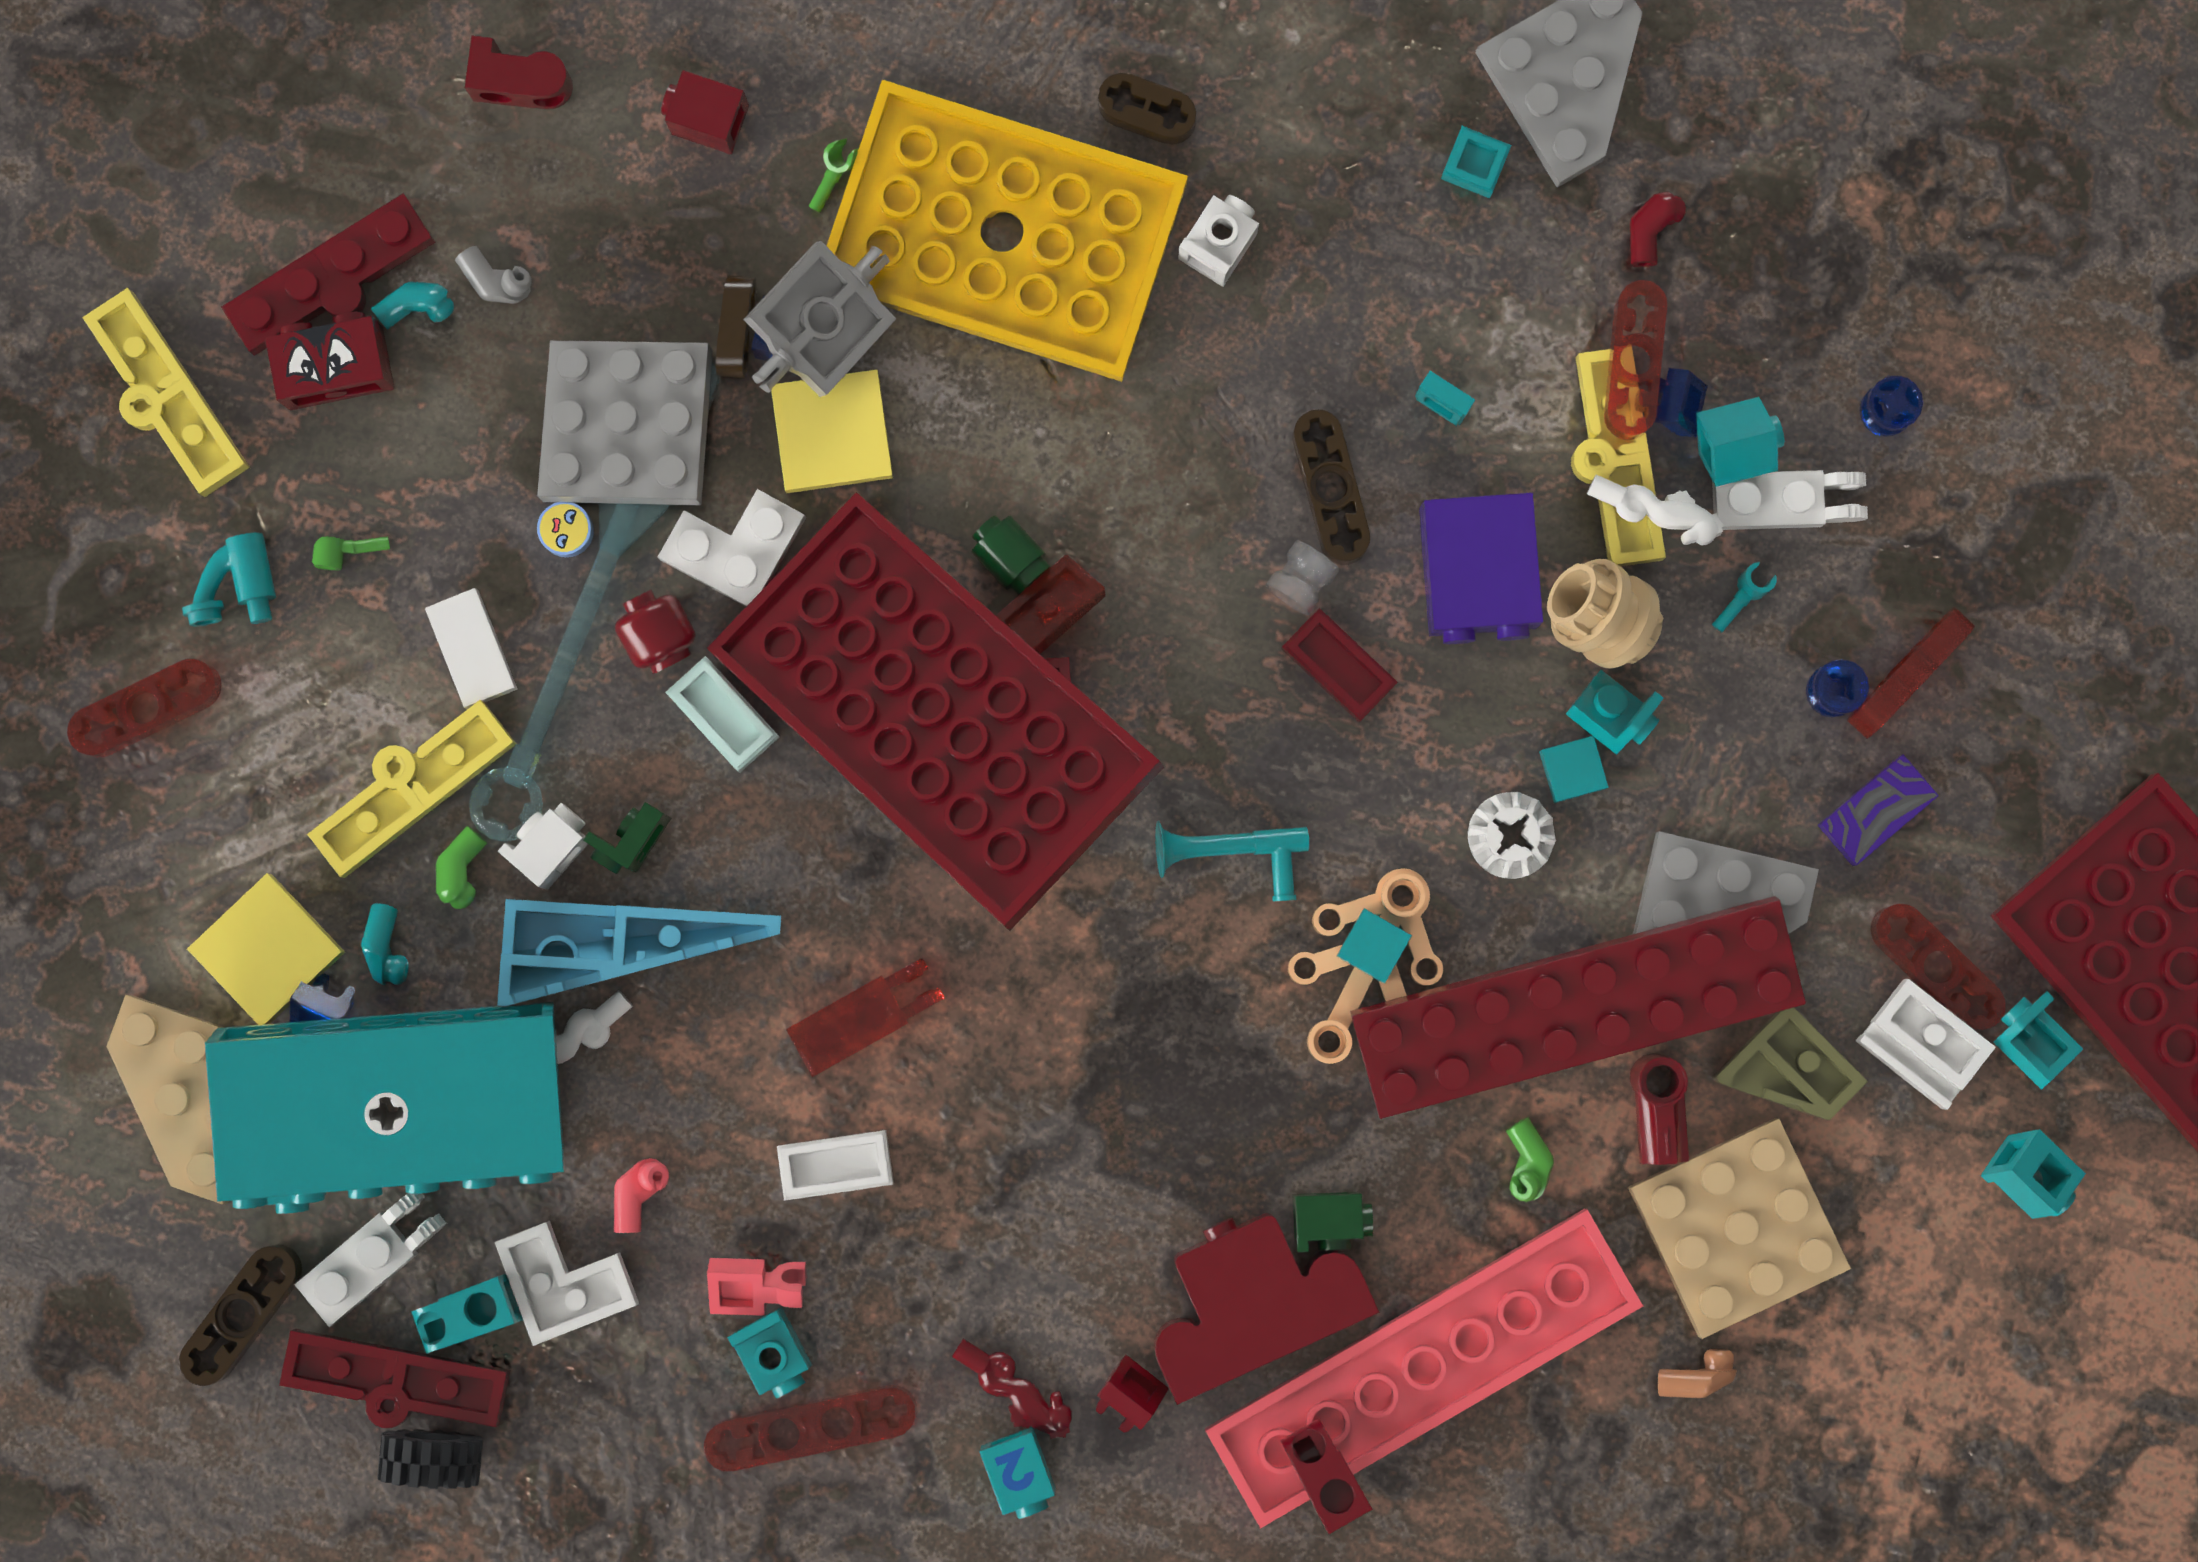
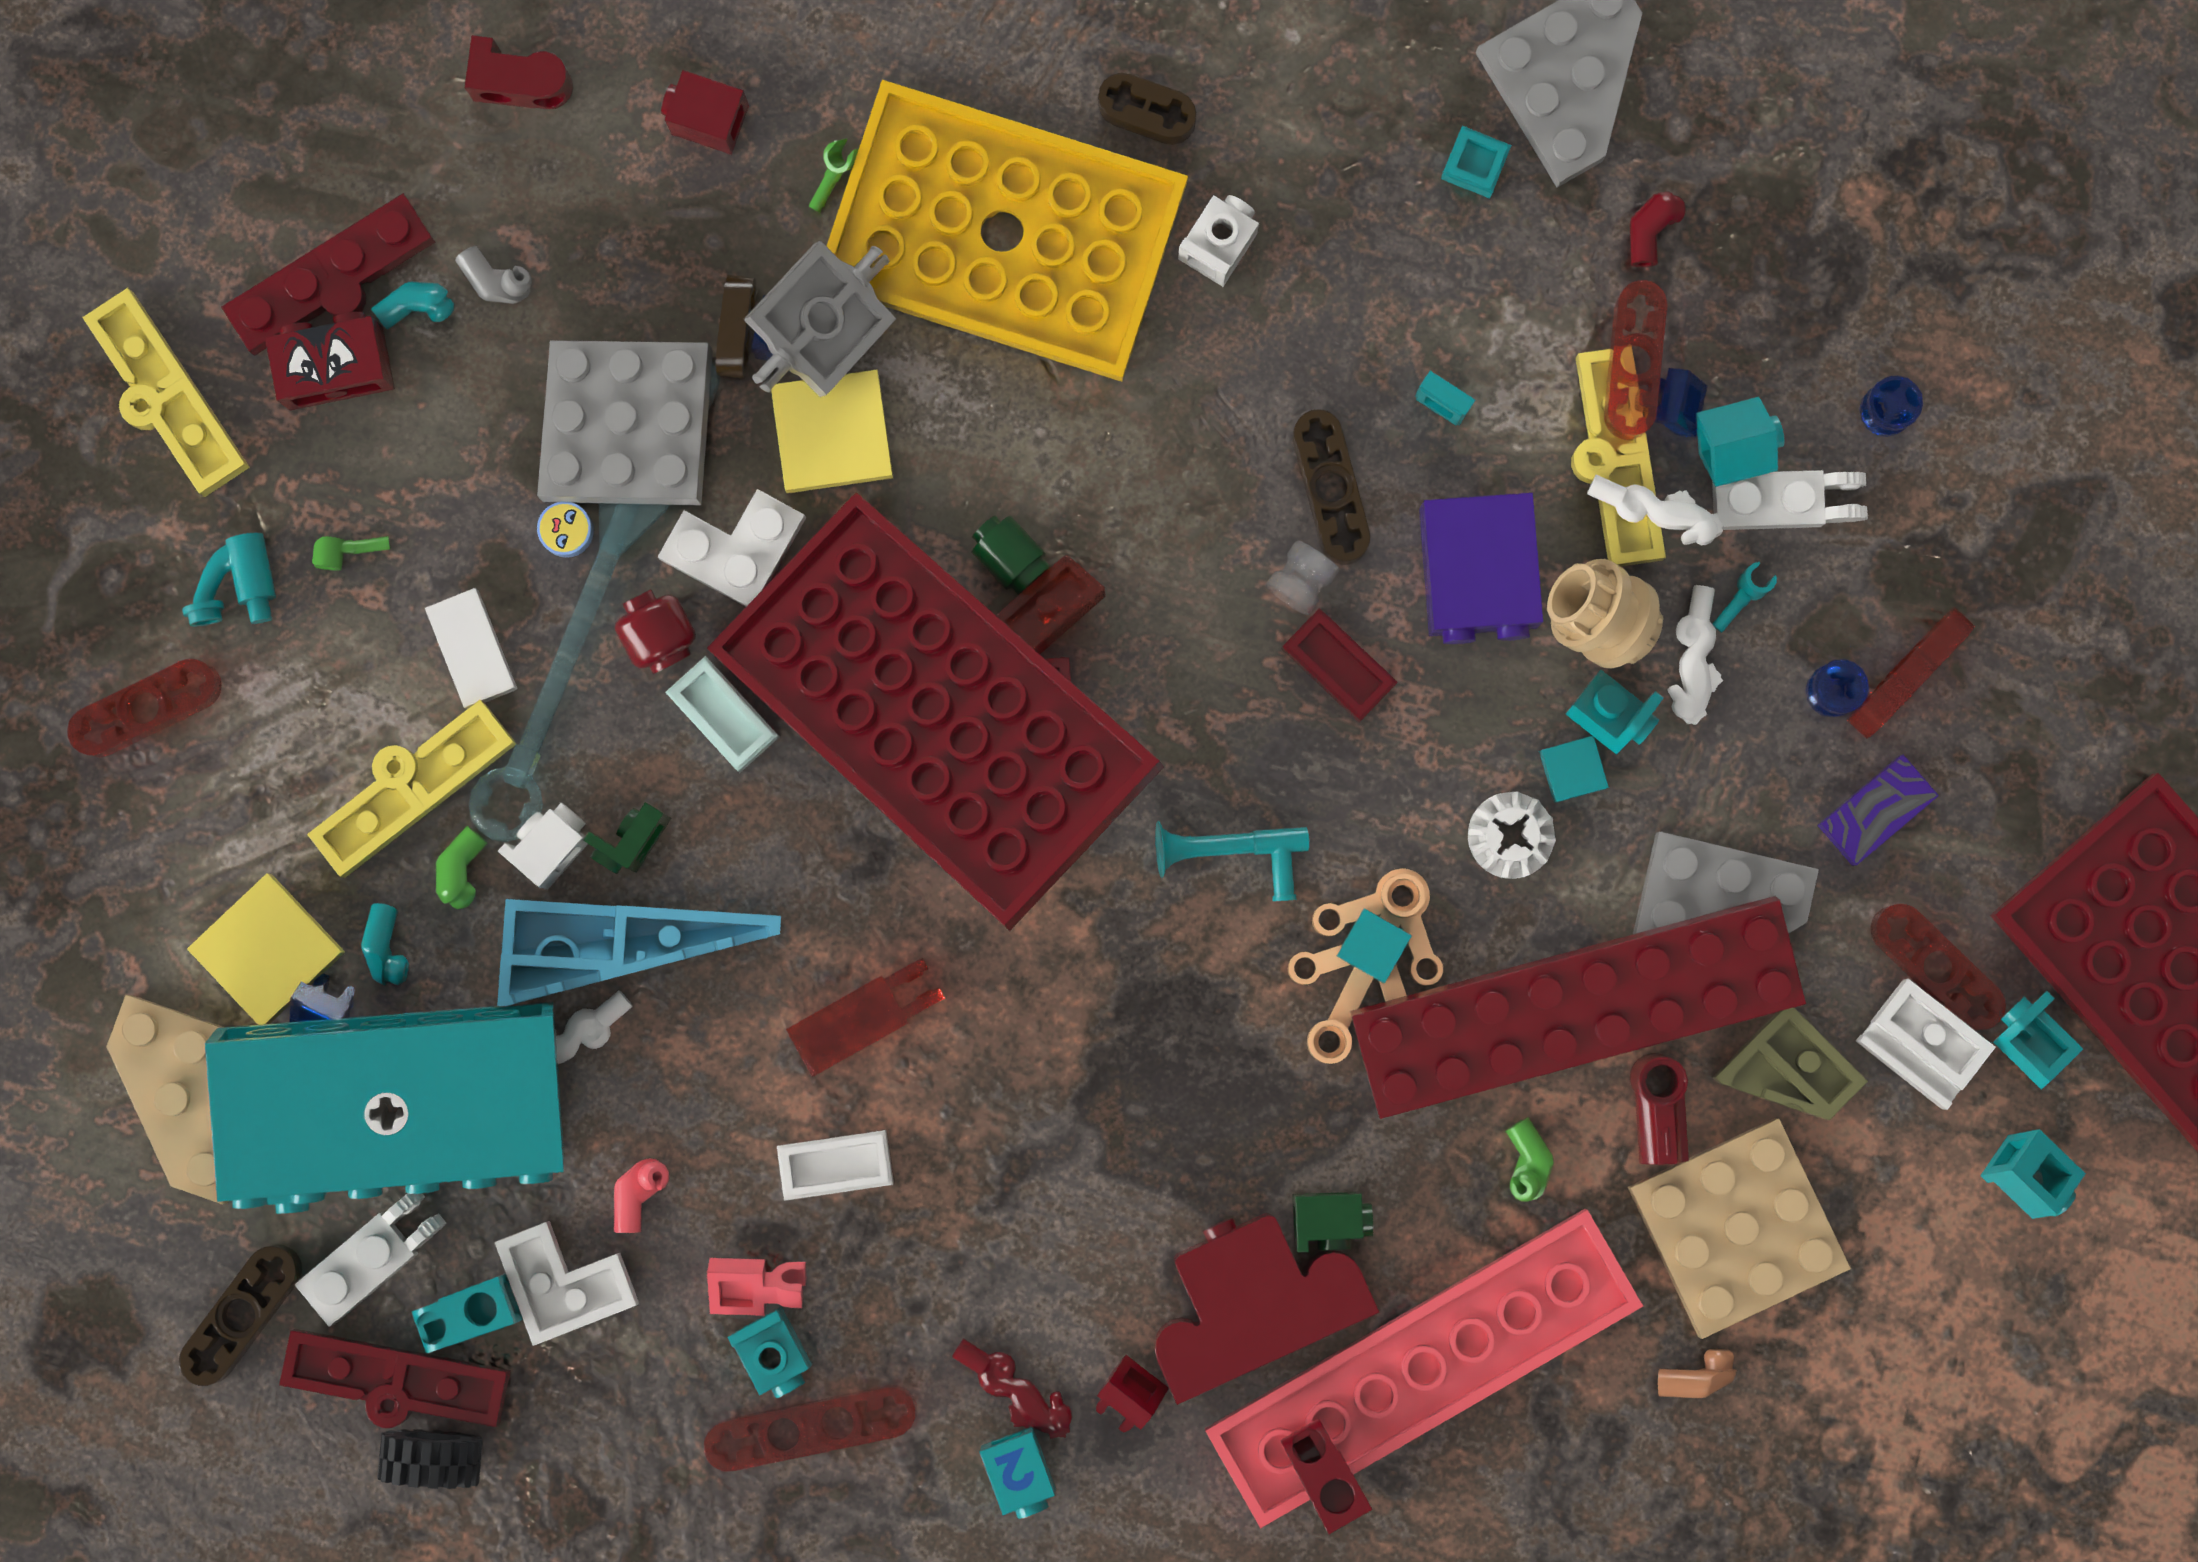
(1696, 675): none -> white animal

